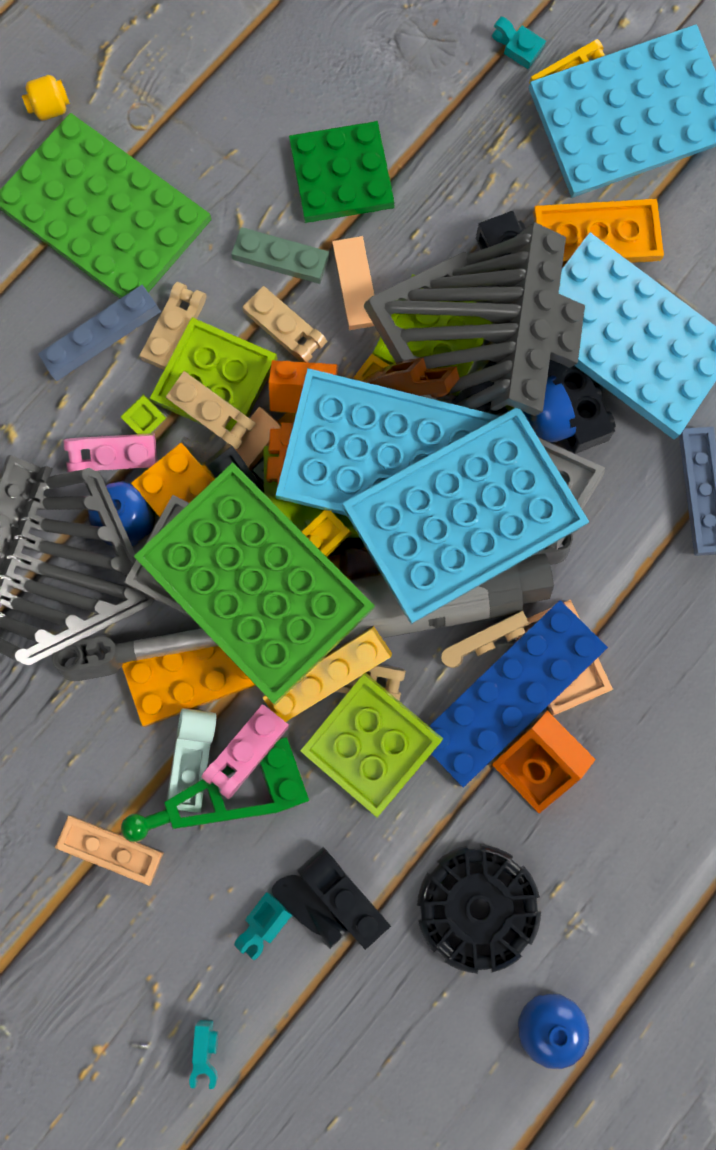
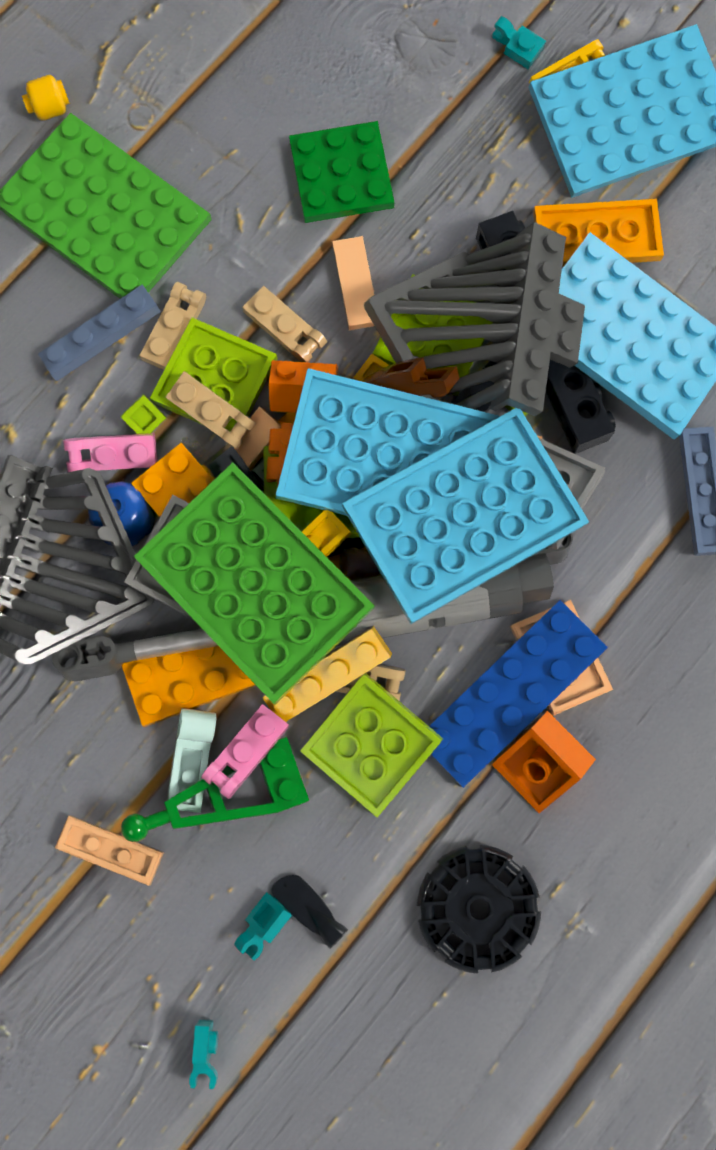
(280, 255): sand green plate -> none
(343, 898): black plate -> none
(483, 641): tan plate -> none
(553, 422): blue cylinder -> none
(553, 1031): blue cylinder -> none

